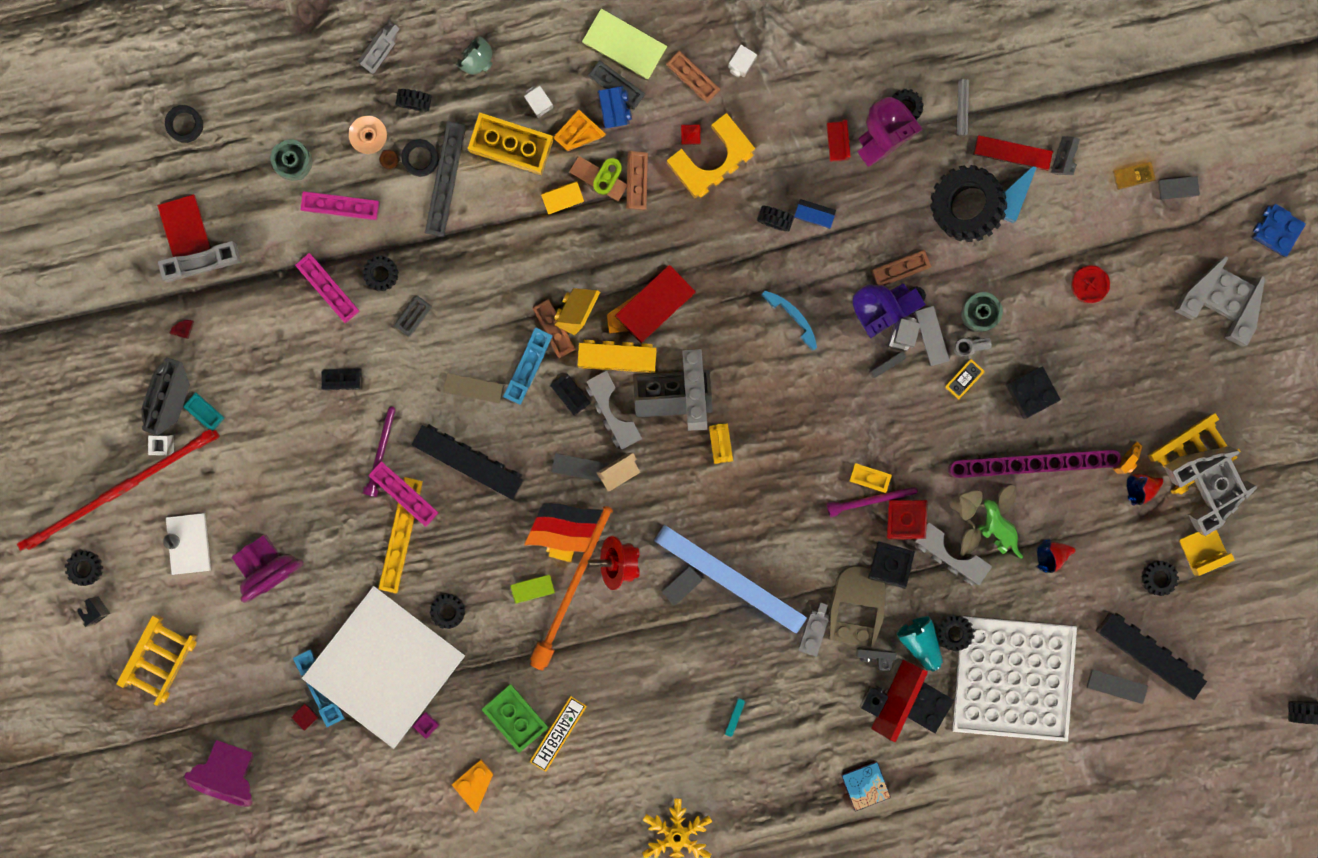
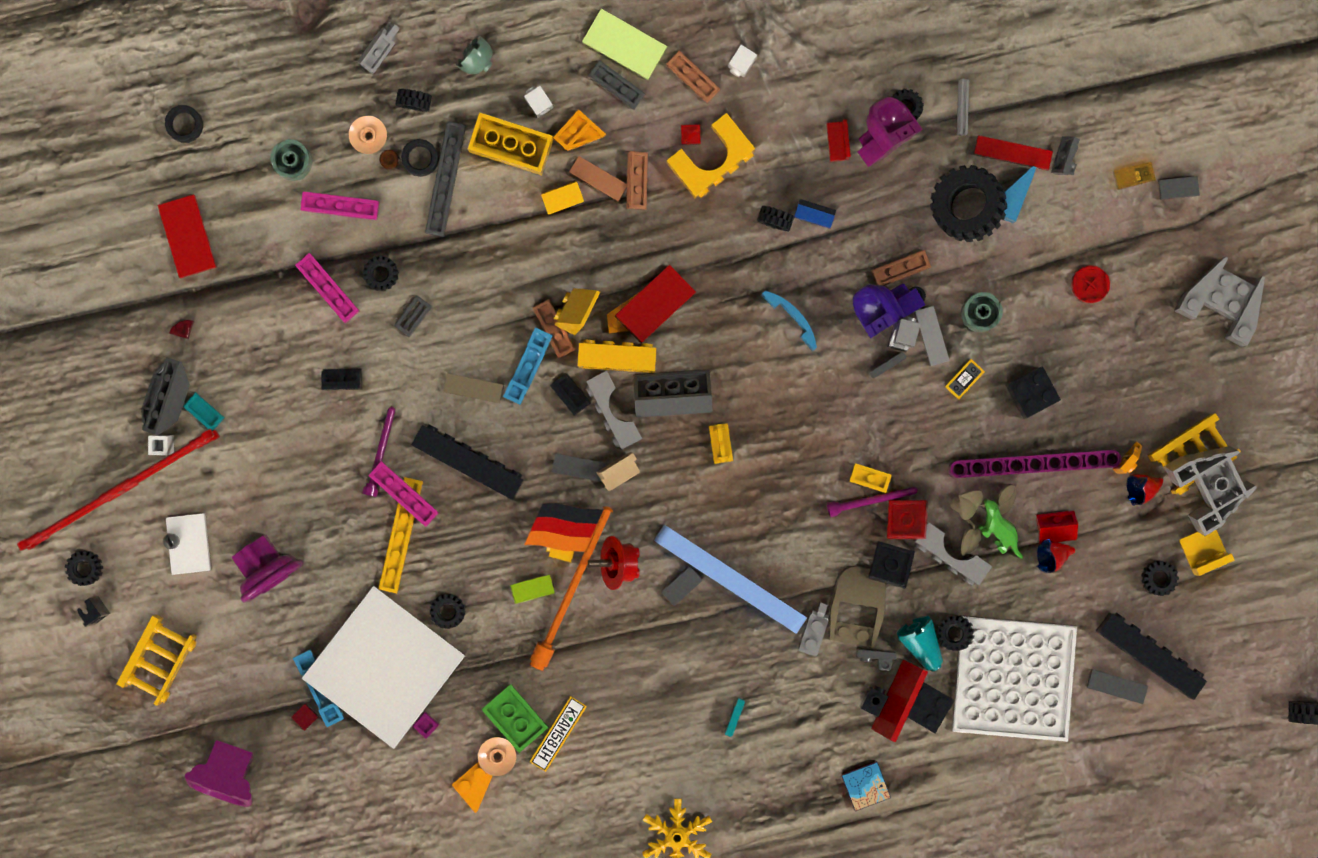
(205, 261): light grey arch -> none
(494, 766): none -> light nougat dish
(606, 176): lime plate -> none
(614, 107): blue brick -> none
(694, 390): light grey arch -> none
(973, 345): light grey axle -> none
(1057, 526): none -> red panel
(1278, 229): blue plate -> none

